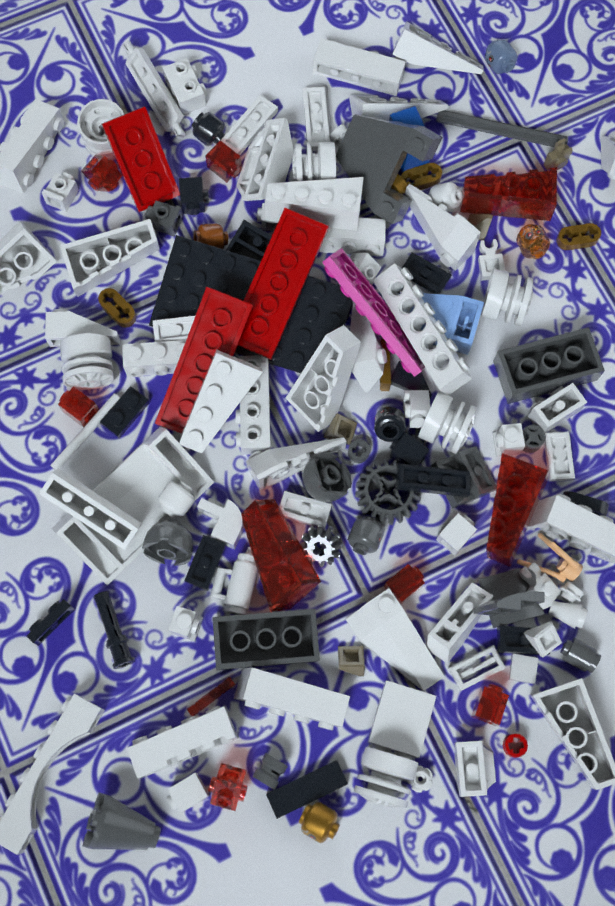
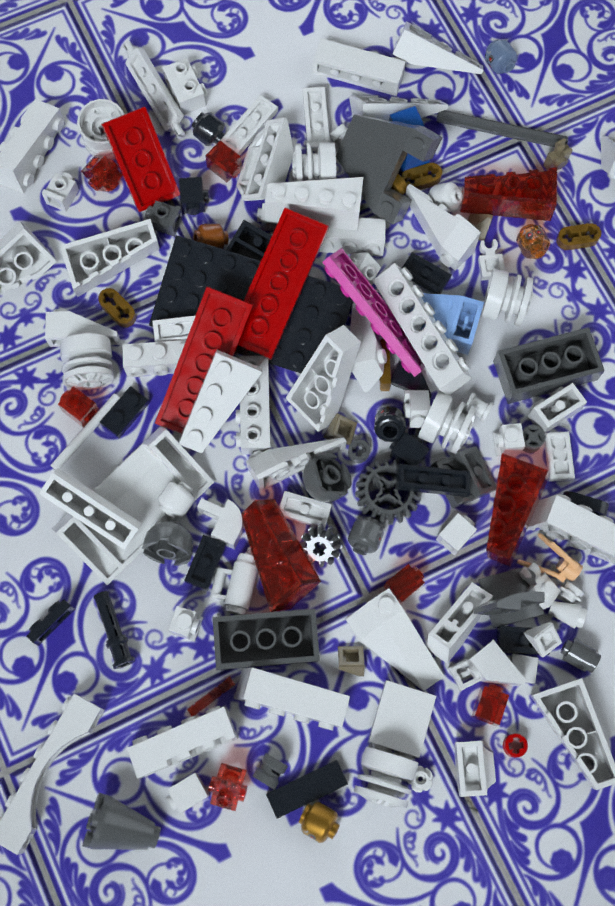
(483, 407): none -> white bush
(494, 667): none -> white slope

